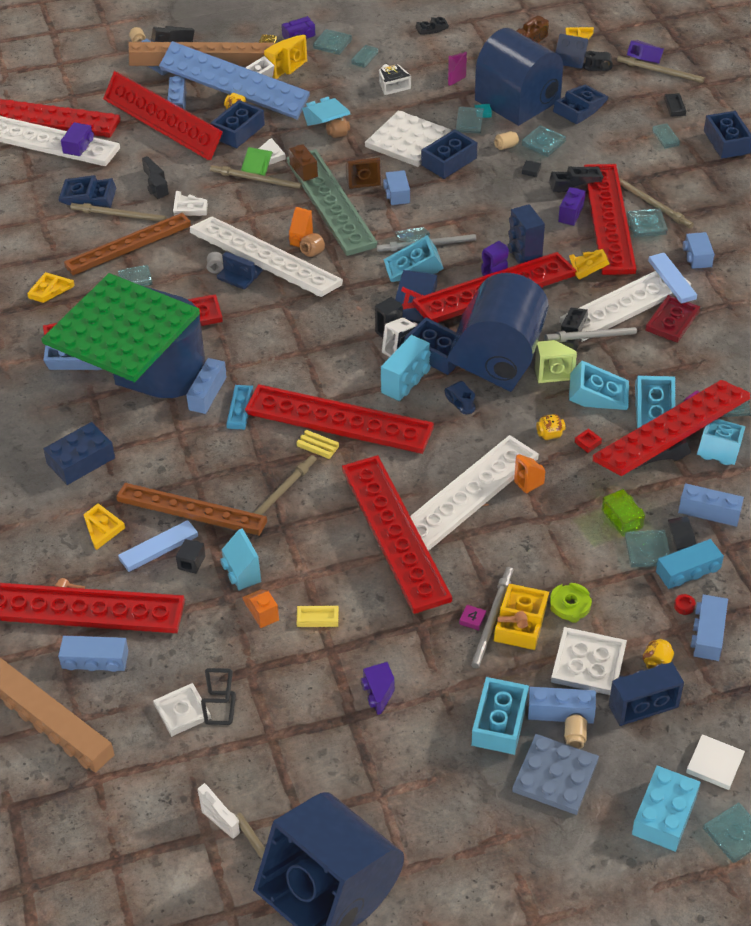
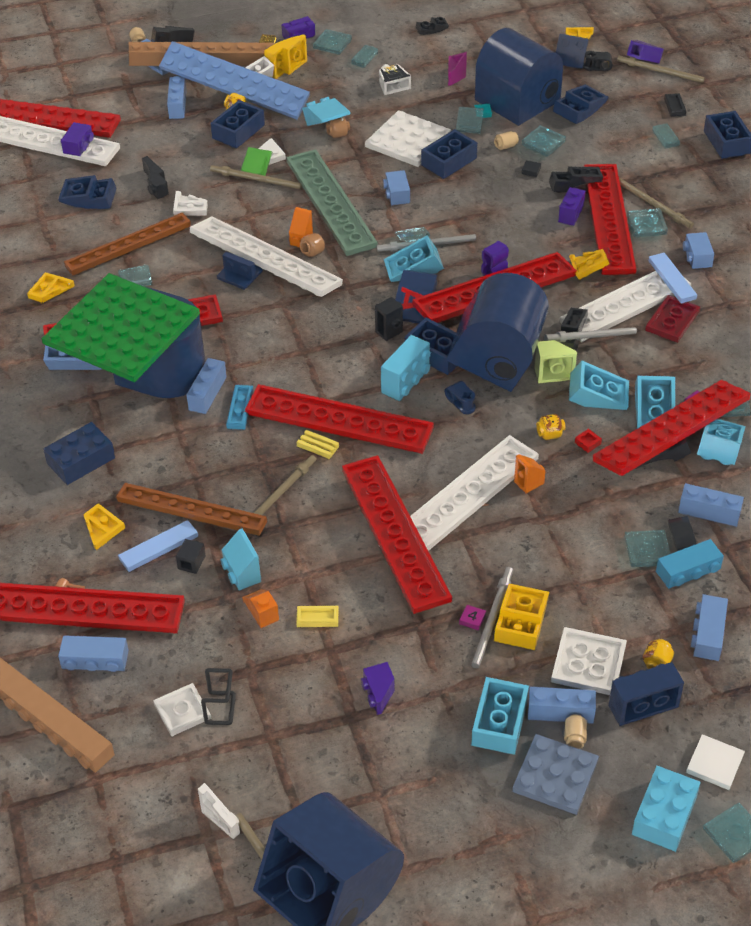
(88, 208): dark tan bar -> none
(163, 115): red plate -> none
(212, 259): light grey wheel -> none
(303, 162): reddish brown brick -> none
(363, 173): reddish brown slope -> none
(395, 333): white torso -> none
(520, 618): nougat hand -> none
(526, 234): dark blue brick -> none
(535, 29): reddish brown piece -> none
(567, 611): lime plate -> none
(623, 512): clear neon green brick -> none
(684, 604): red tile -> none

